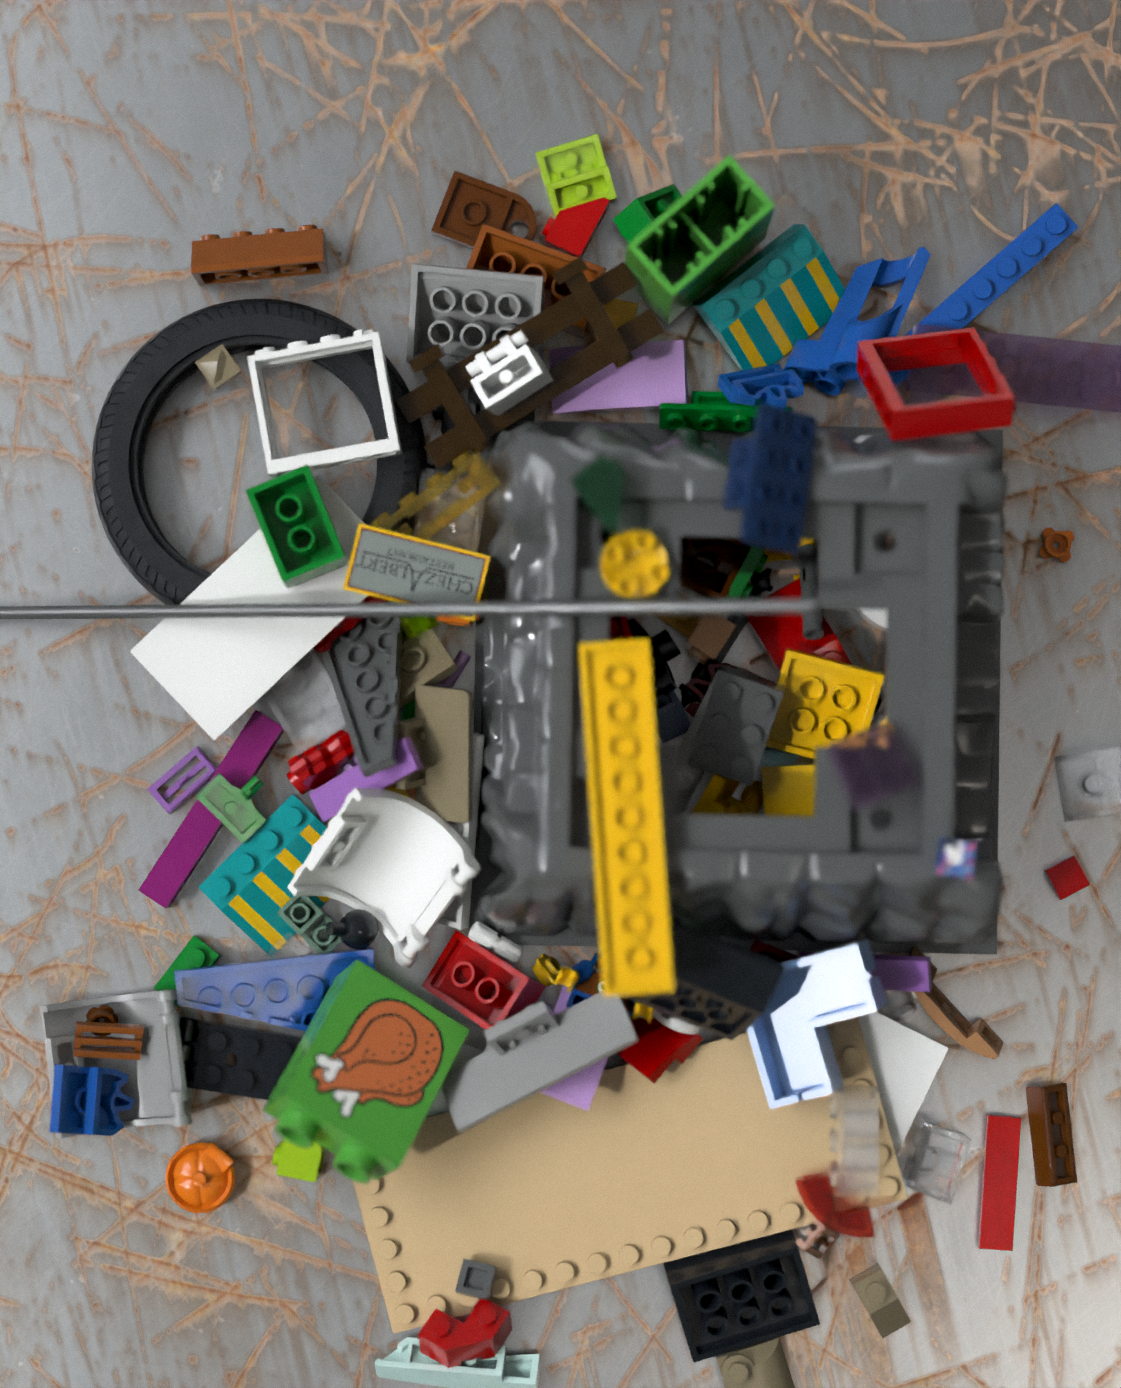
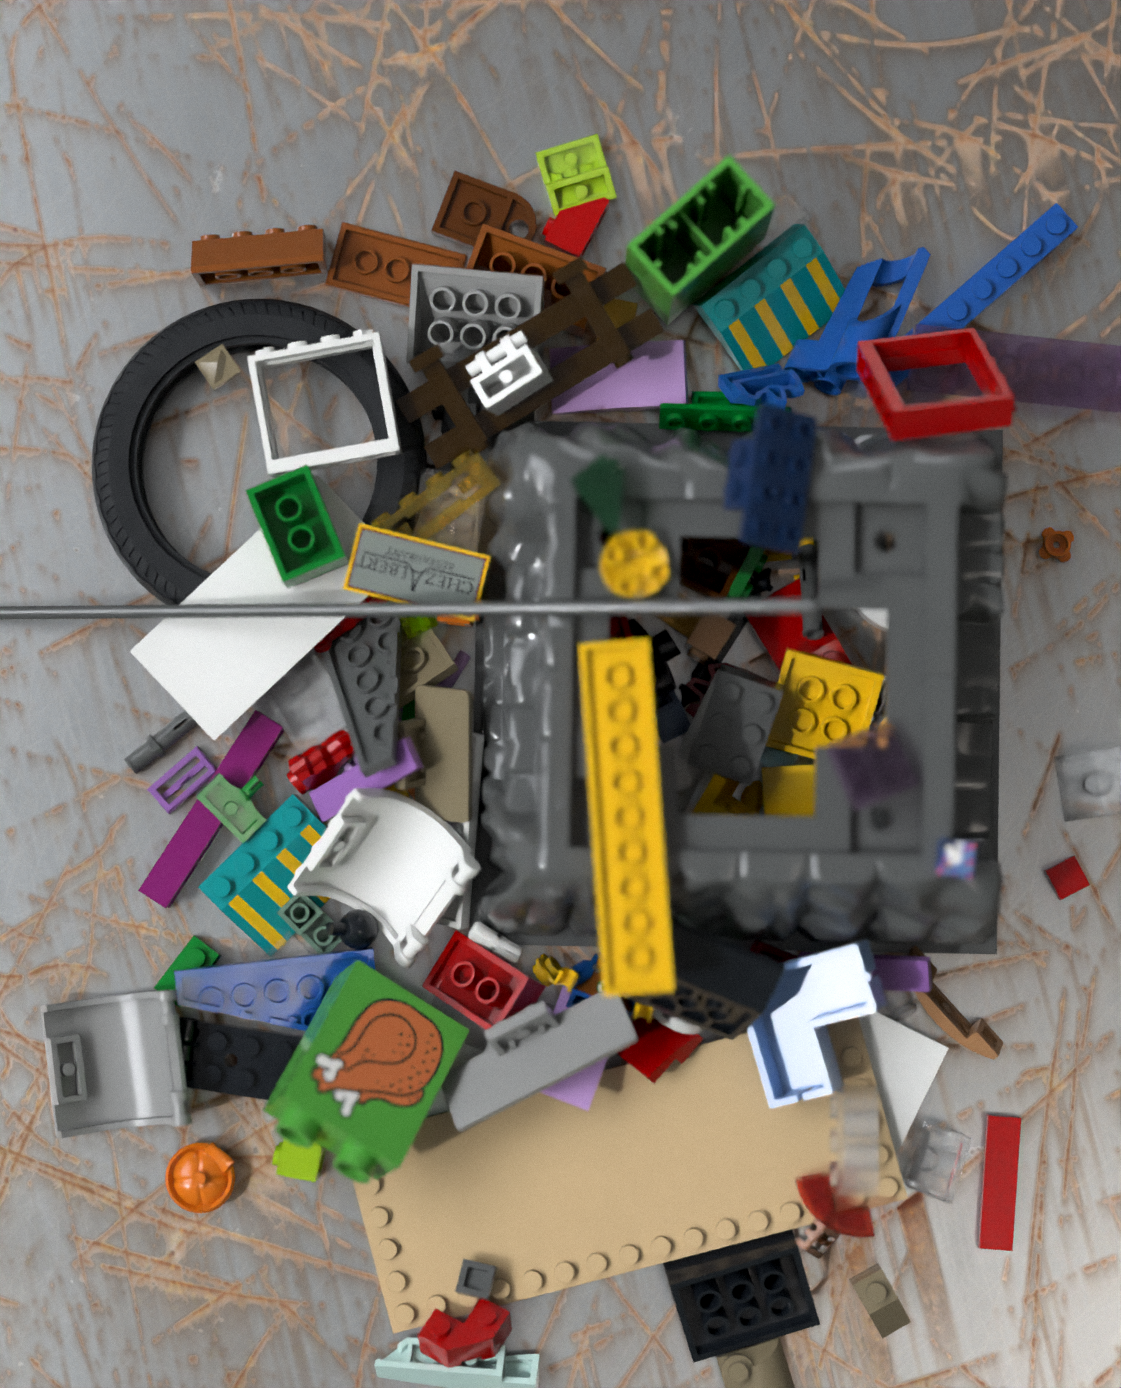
(88, 1100): blue plate -> none
(102, 1012): reddish brown plate -> none
(103, 1052): dark orange tile -> none
(160, 742): none -> dark grey pin
(381, 263): none -> dark orange tile
(645, 211): green slope -> none
(1051, 1134): reddish brown slope -> none

